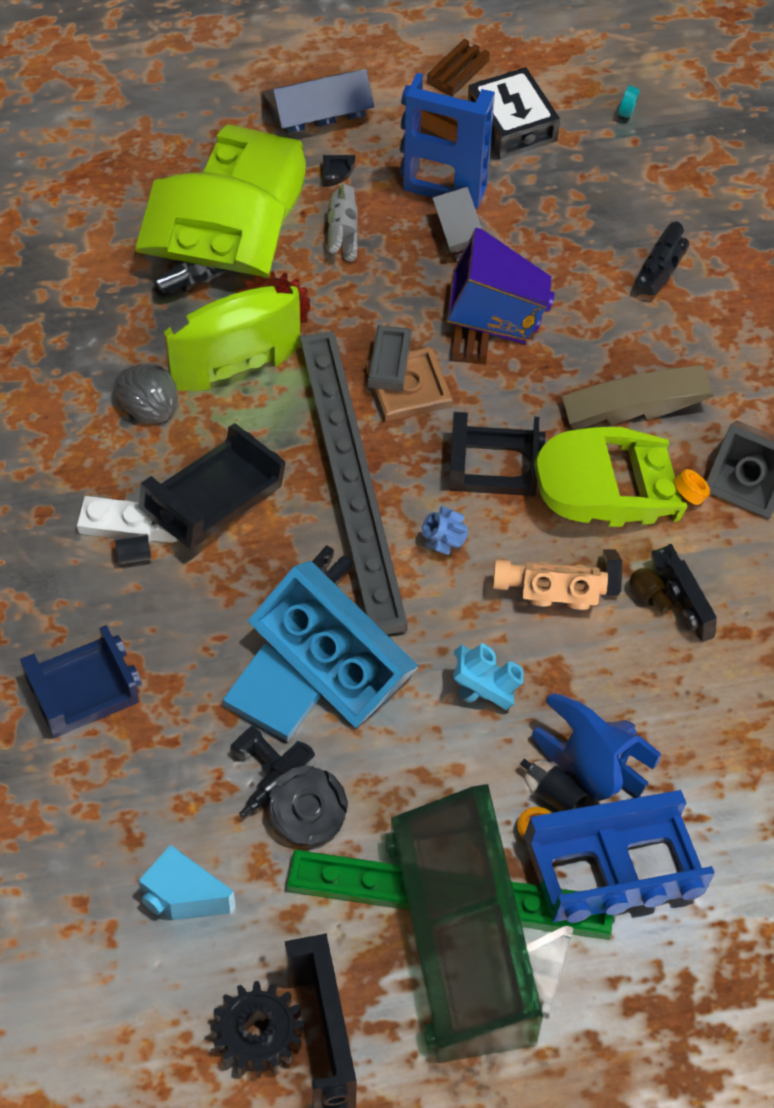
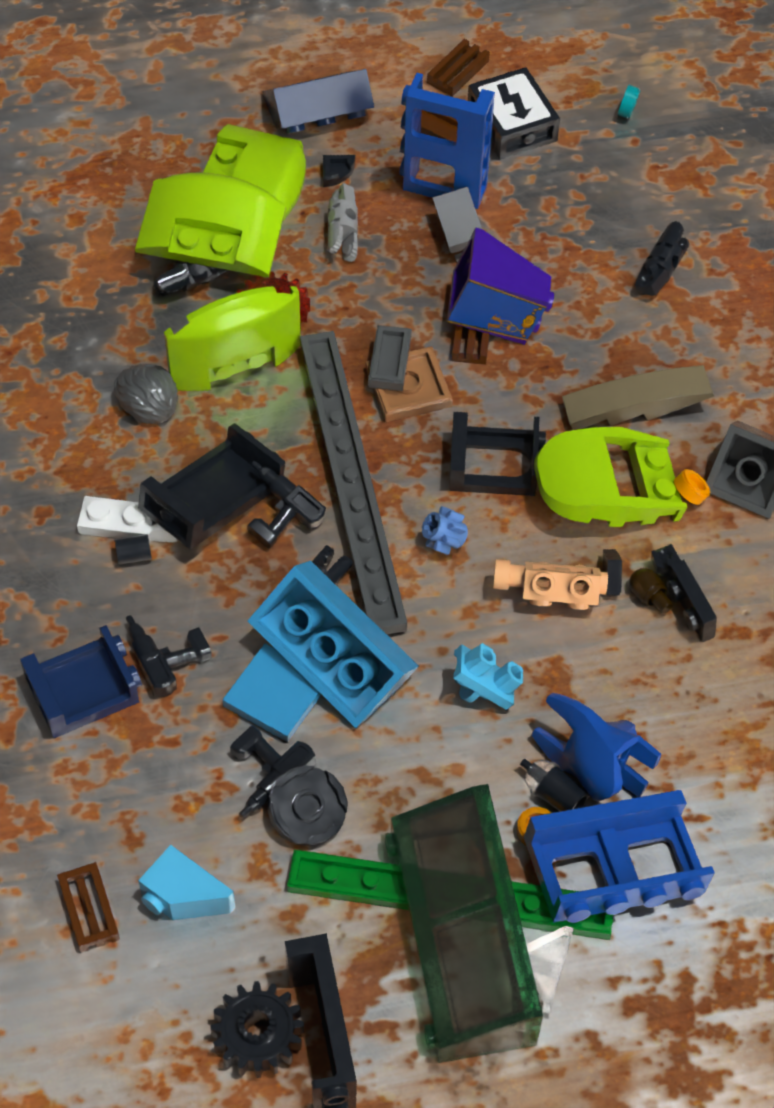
(97, 937): none -> reddish brown tile
(157, 663): none -> black piece
(293, 502): none -> black piece

